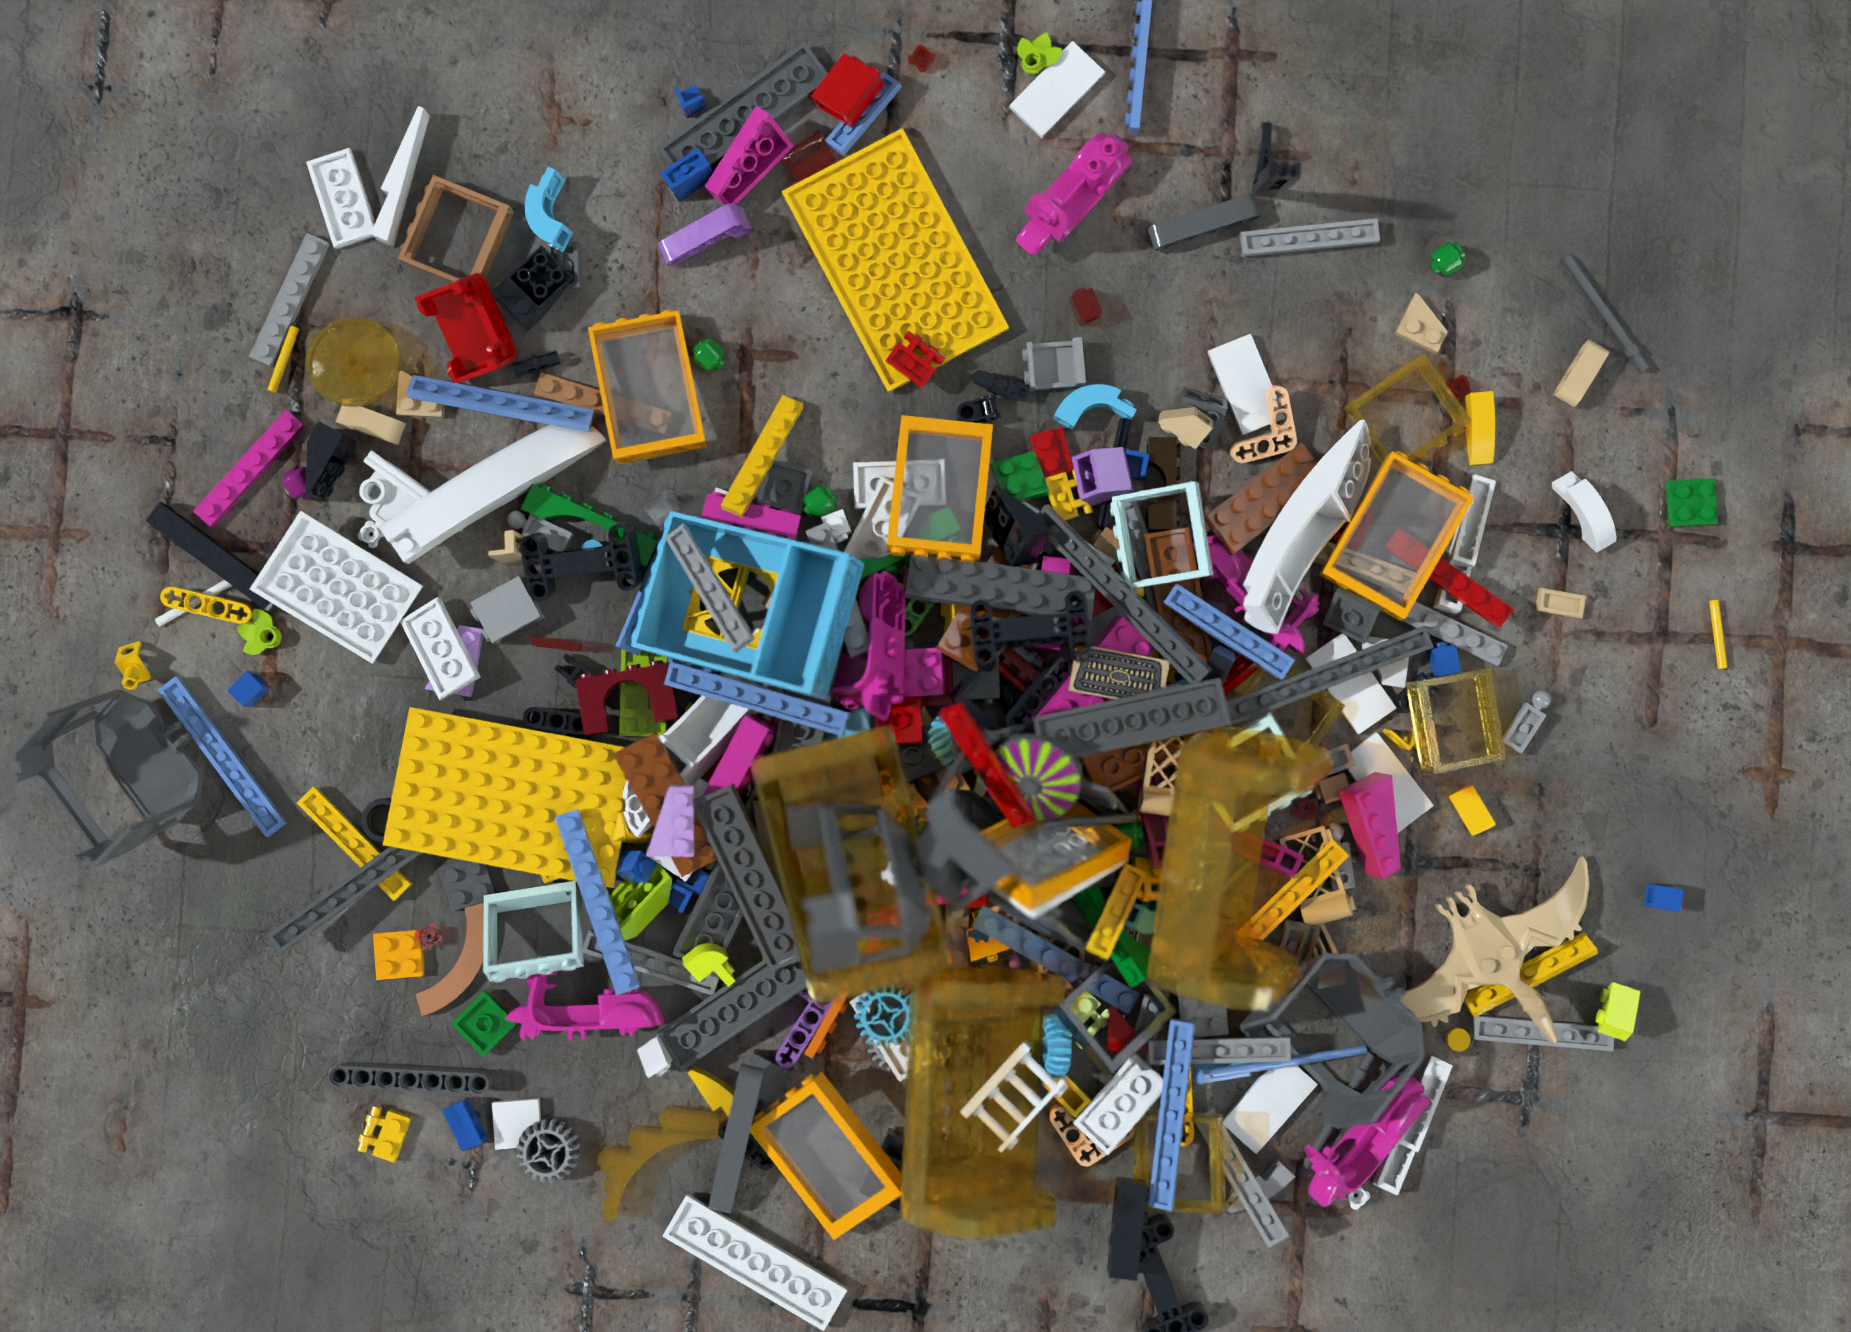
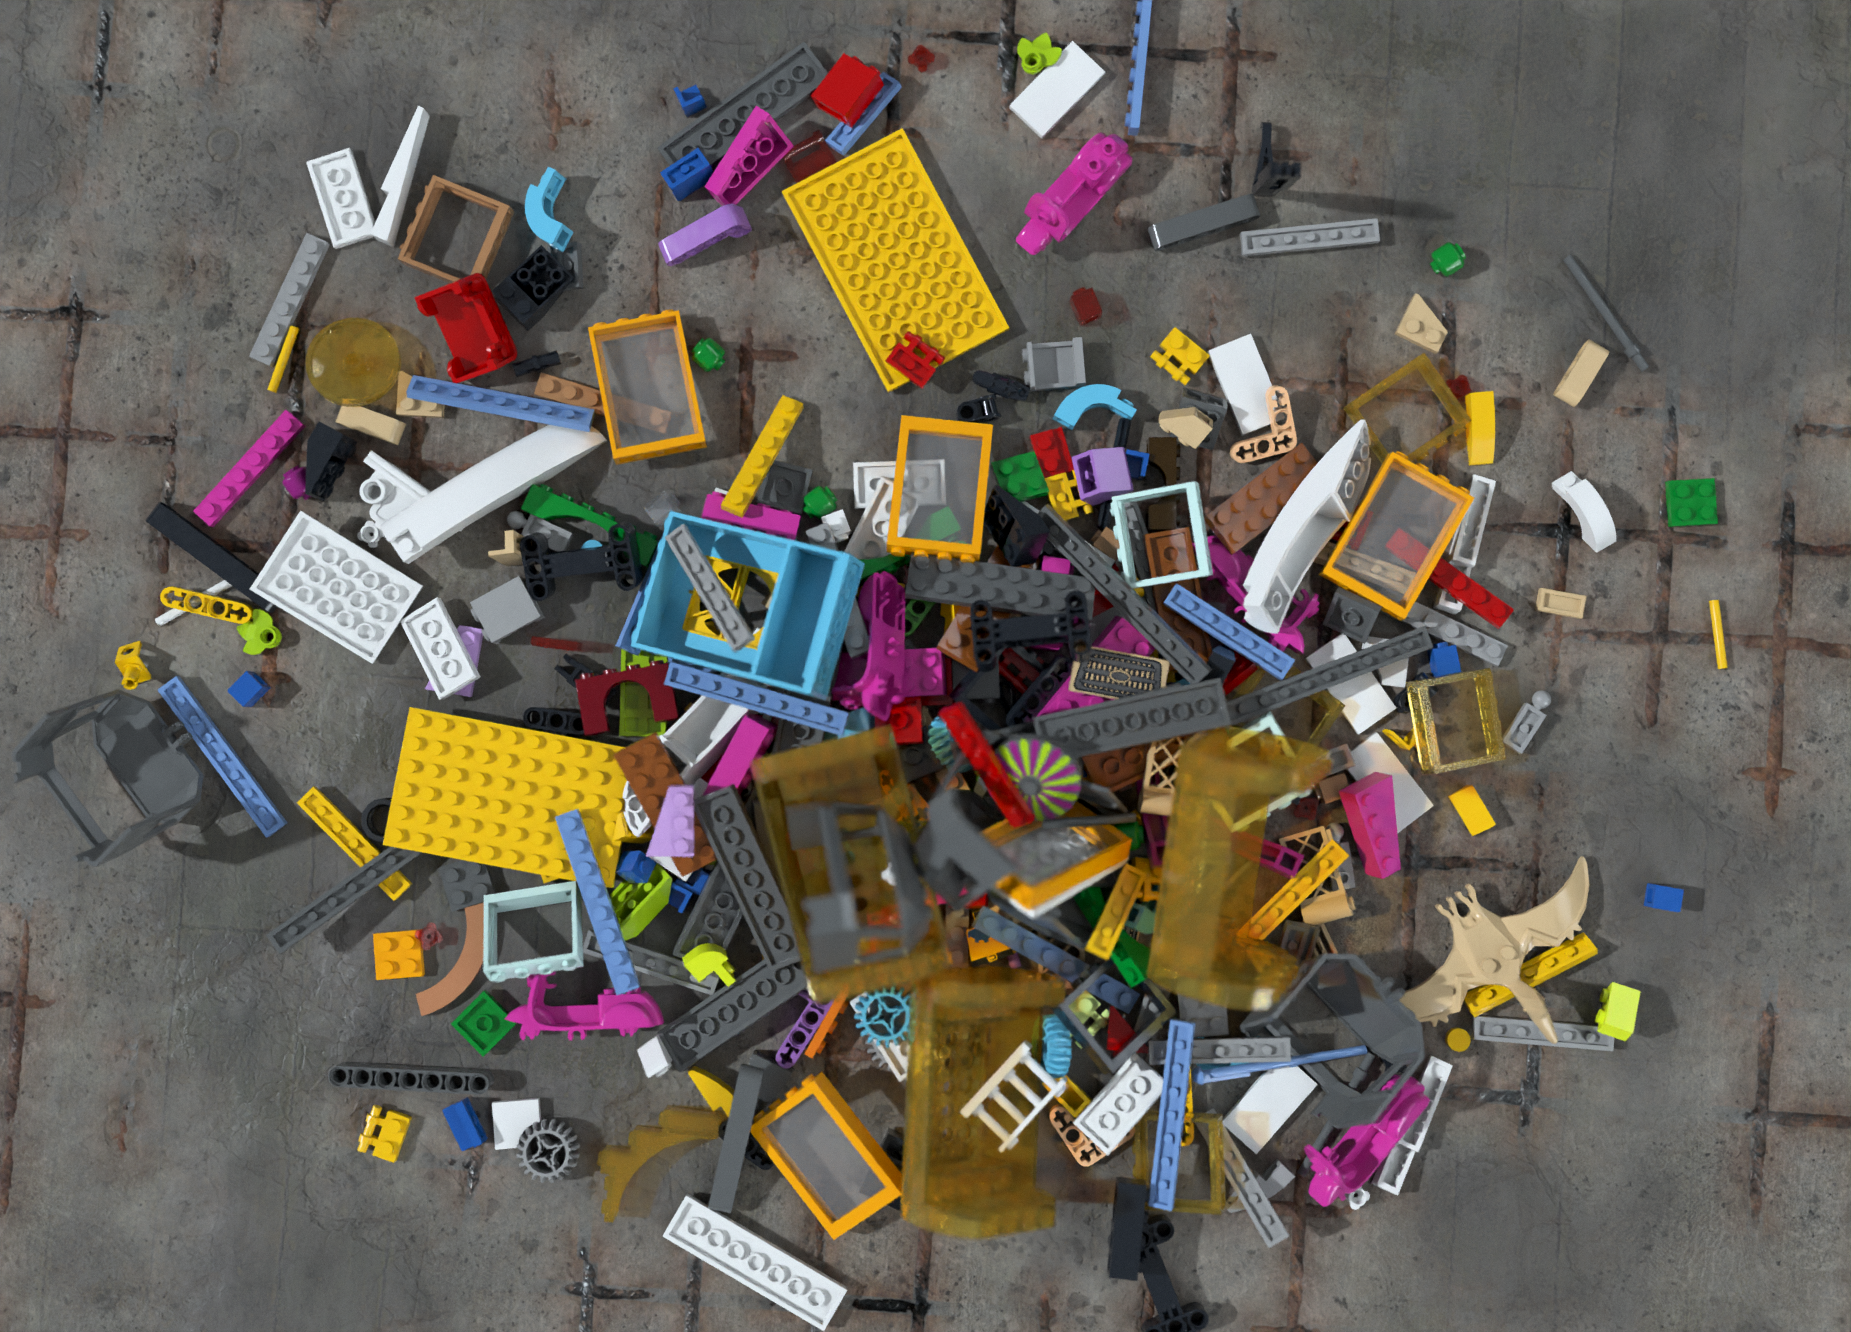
(1182, 350): none -> yellow plate

